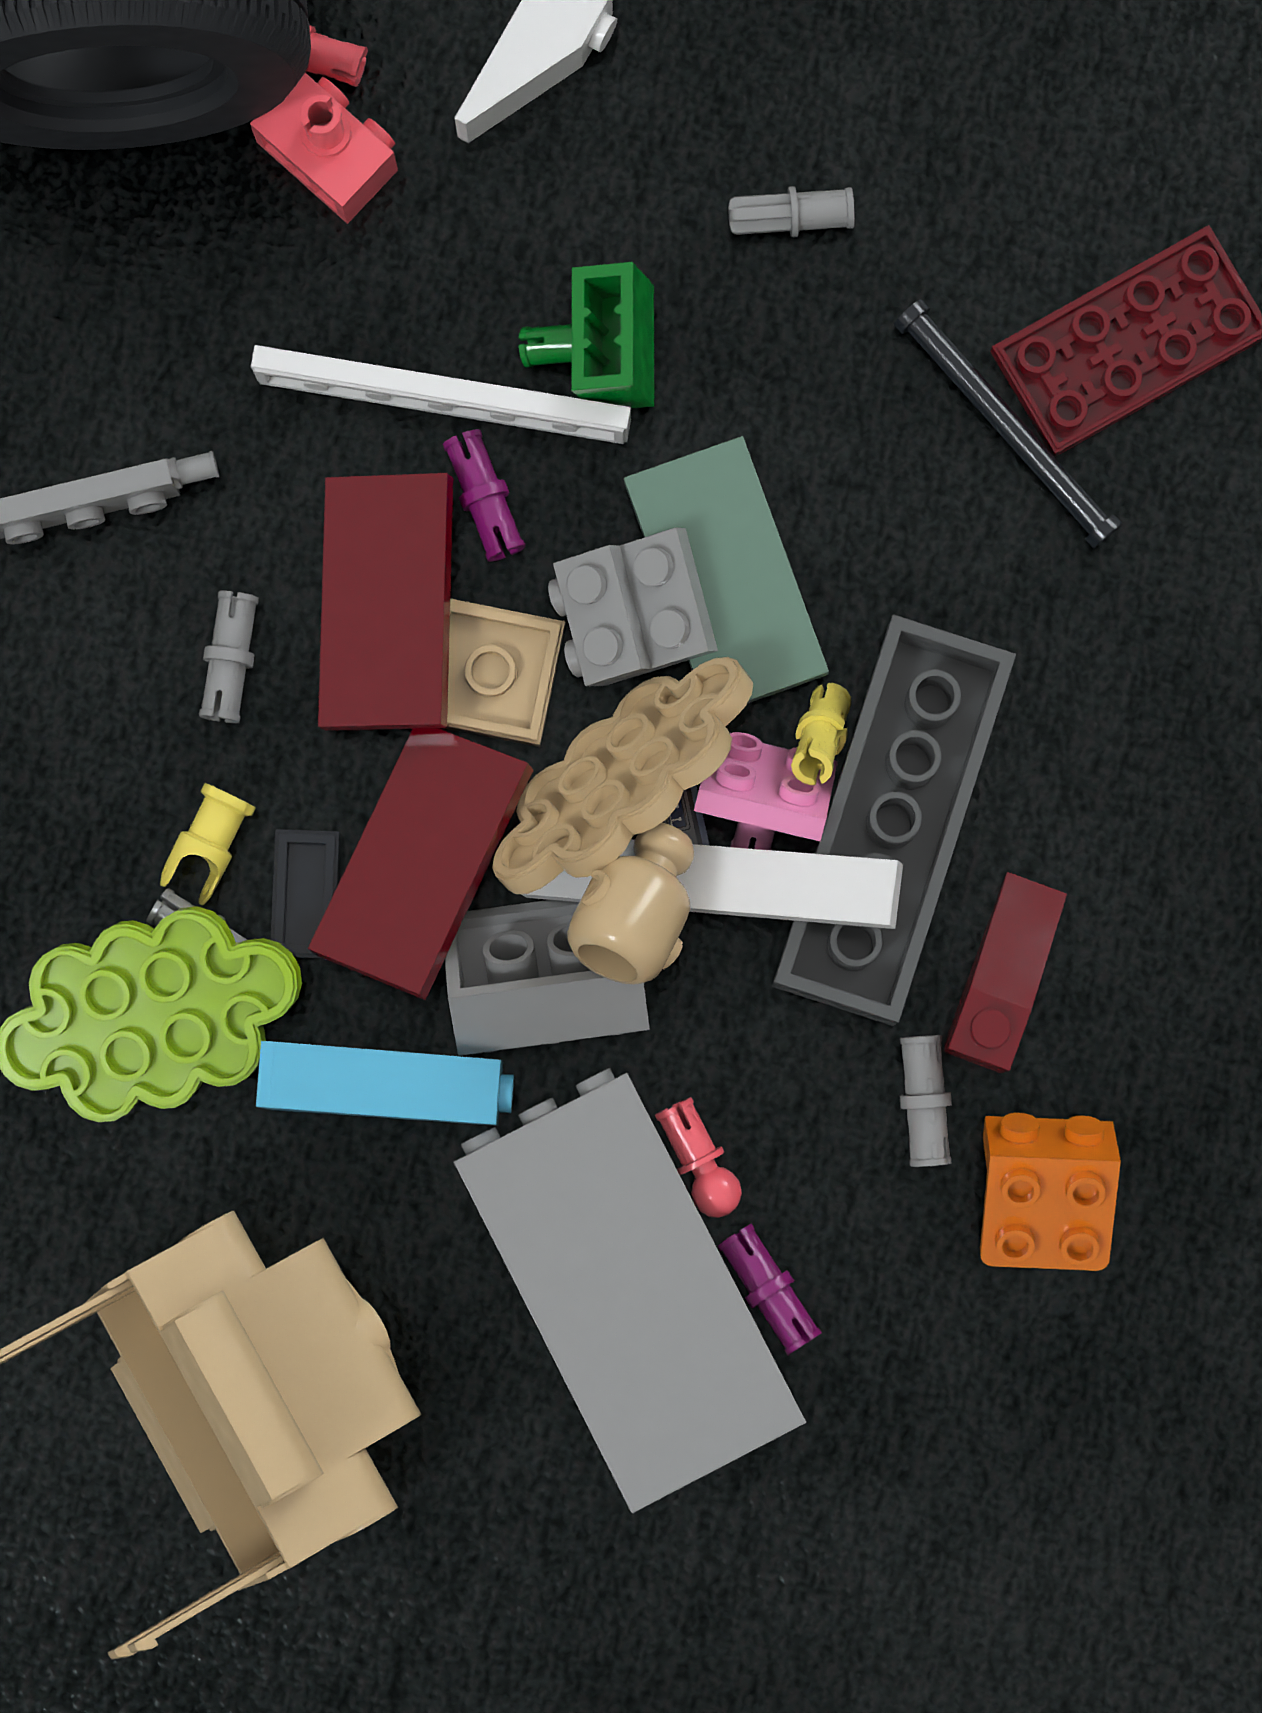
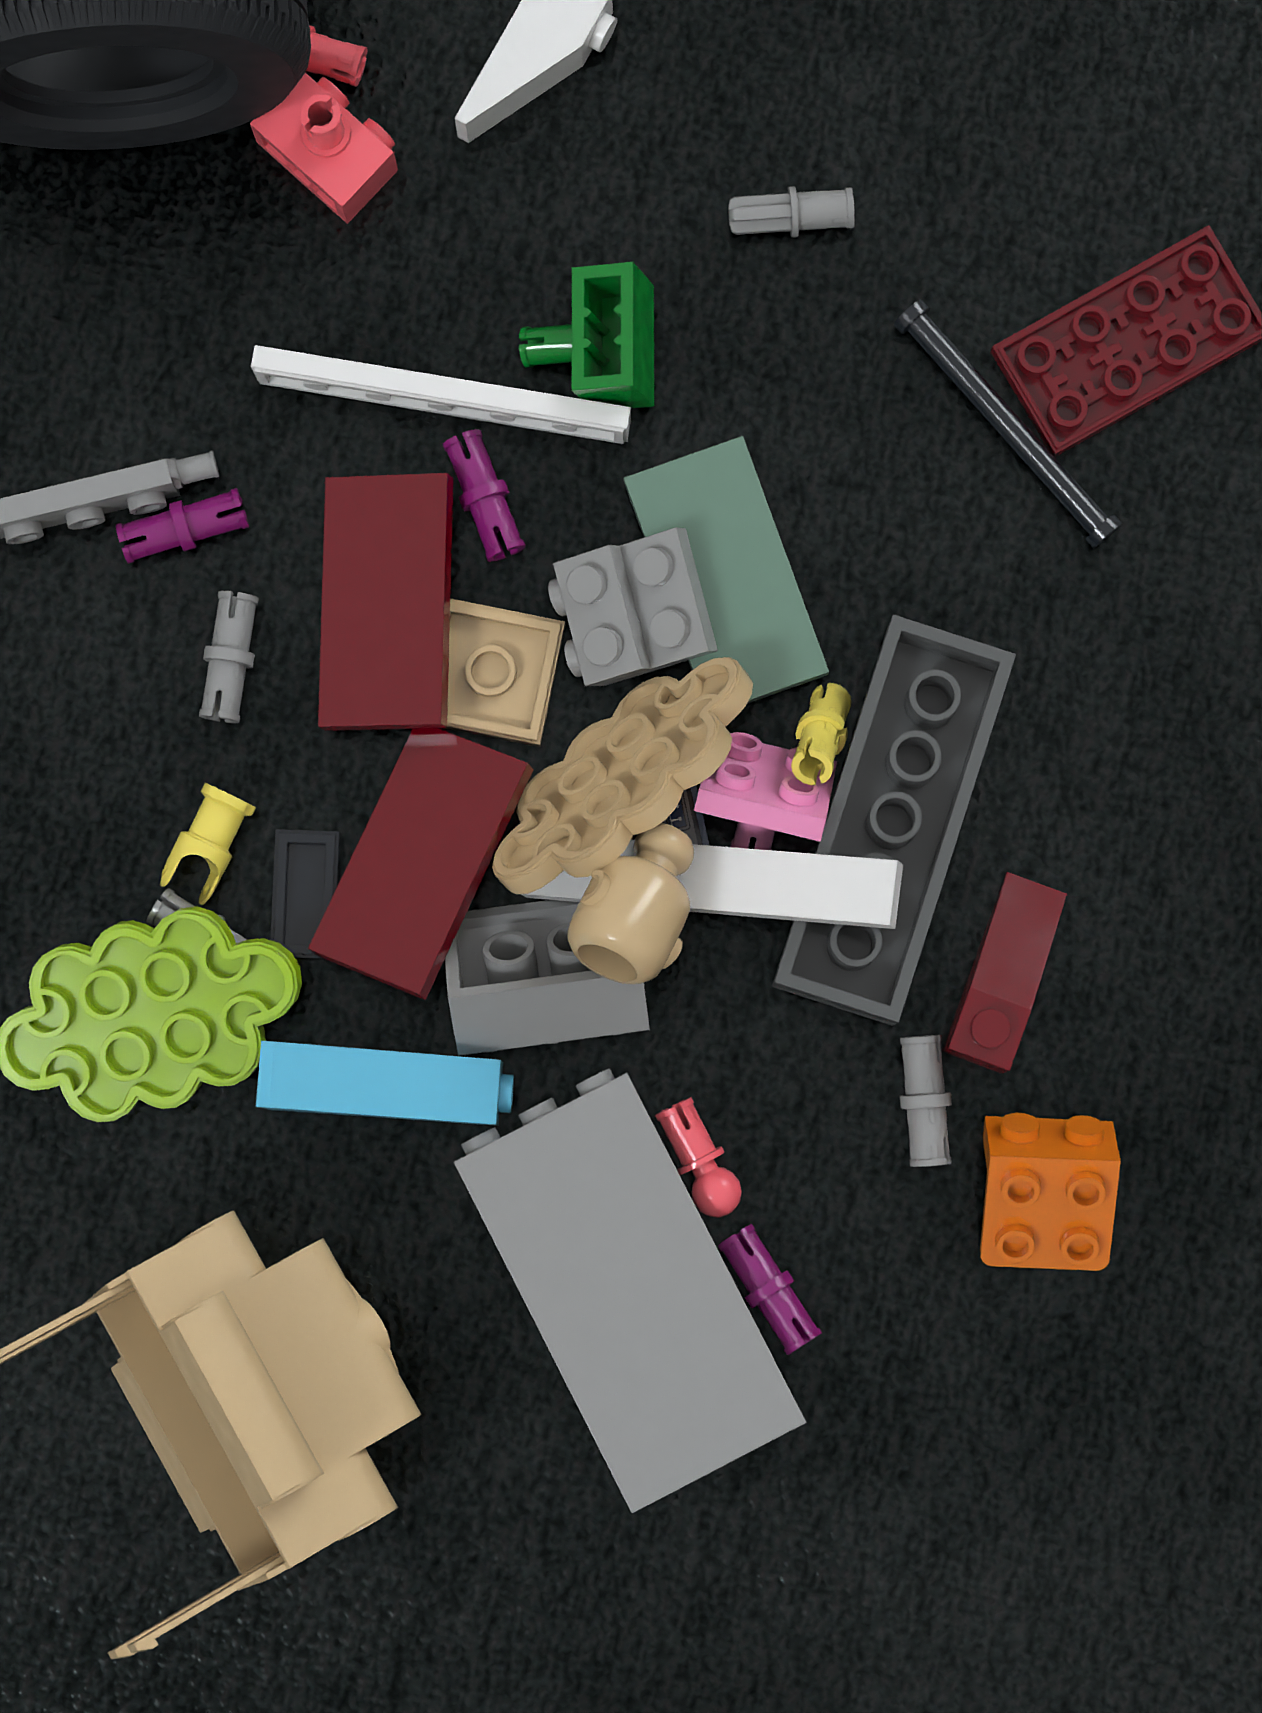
(182, 525): none -> magenta pin

